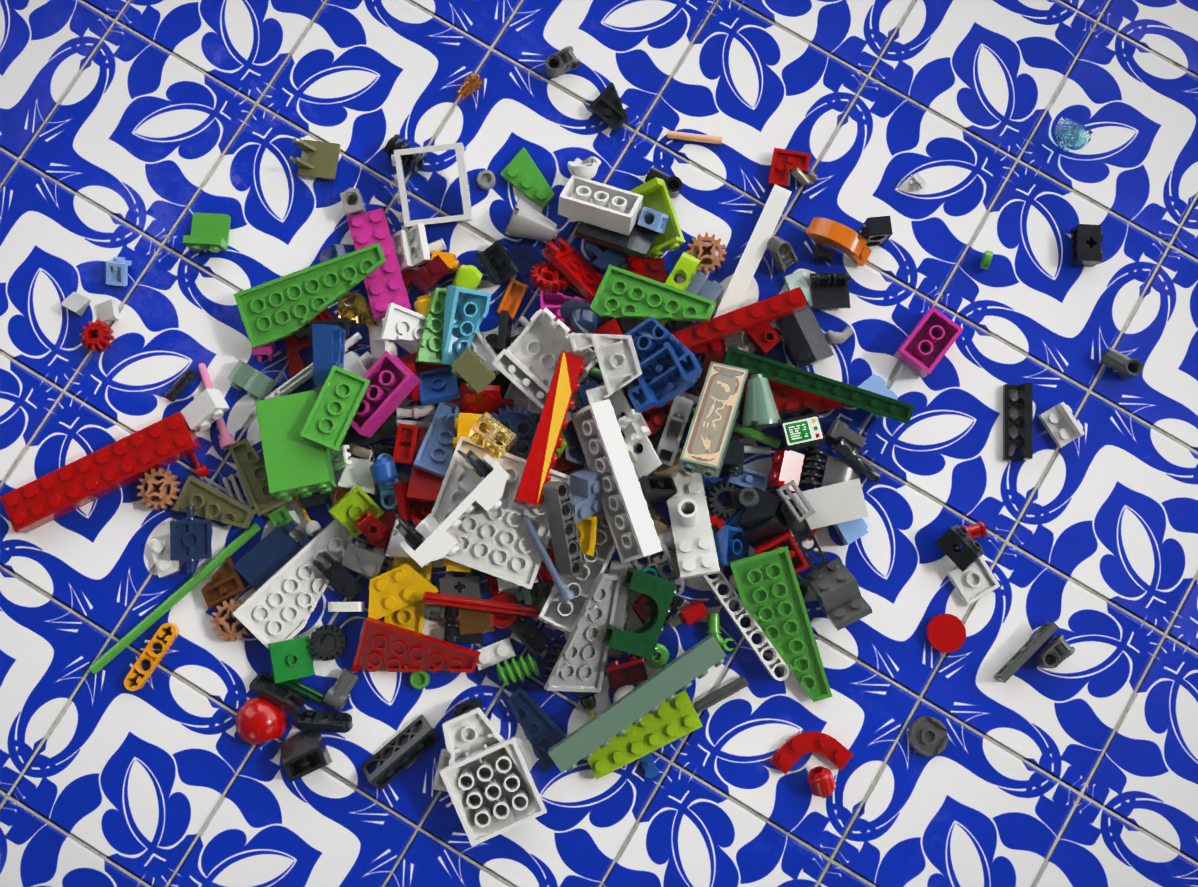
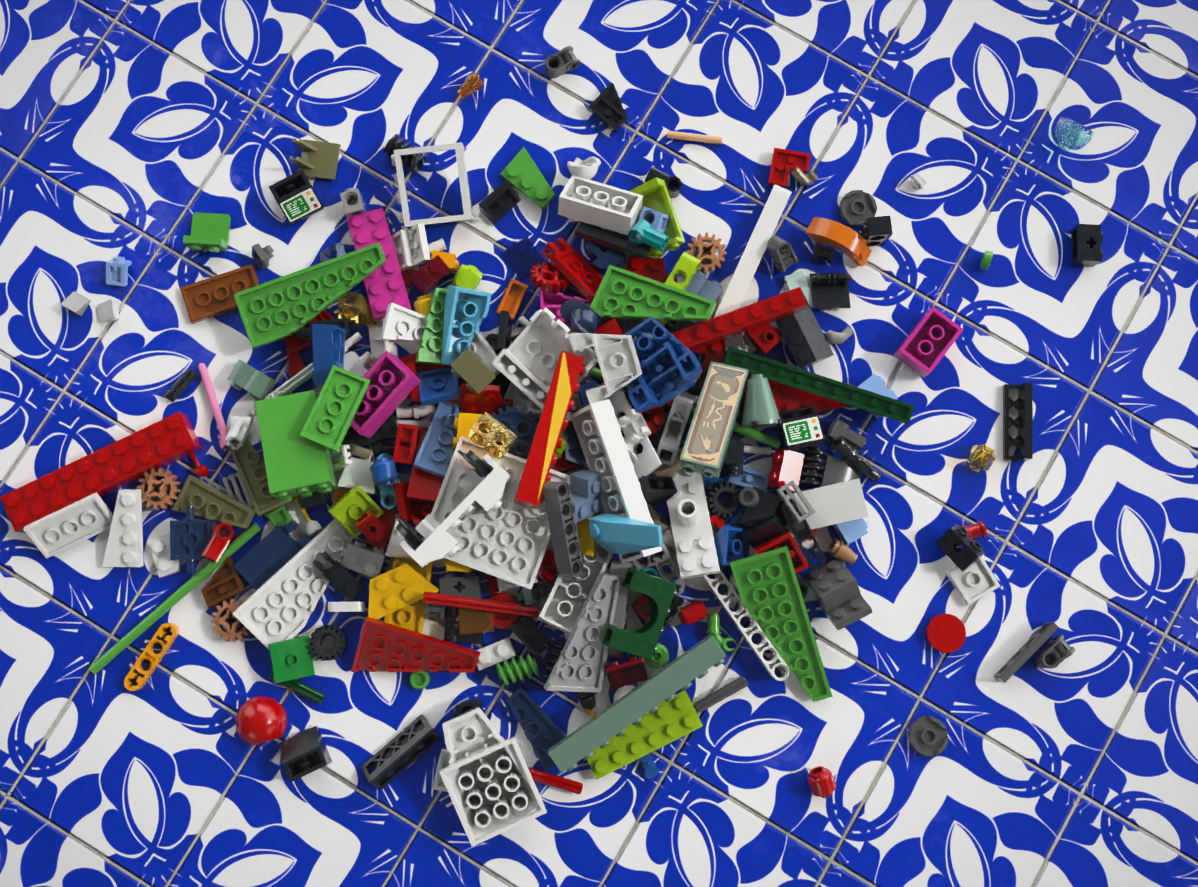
(70, 525): none -> white tile
(89, 336): red gear -> none
(126, 531): none -> white wing
(205, 409): white brick -> none
(216, 294): none -> dark orange tile
(218, 544): none -> red piece
(239, 429): none -> white piece
(262, 255): none -> dark grey tile
(264, 350): dark pink tile -> none
(277, 693): black hinge -> none
(296, 197): none -> slope
(305, 717): black beam -> none
(339, 693): dark grey piece -> none
(486, 179): light grey tile -> none
(497, 263): black bracket -> none
(499, 202): none -> black hinge
(530, 223): light grey cone -> none
(556, 781): none -> red axle
(564, 593): sand blue piece -> none
(624, 534): none -> medium azure wedge
(643, 232): none -> teal piece
(809, 742): red plate -> none
(841, 551): none -> medium nougat cone
(857, 207): none -> dark grey tile
(981, 457): none -> clear yellow head
(1061, 424): white bracket -> none
(1120, 363): dark grey piece -> none

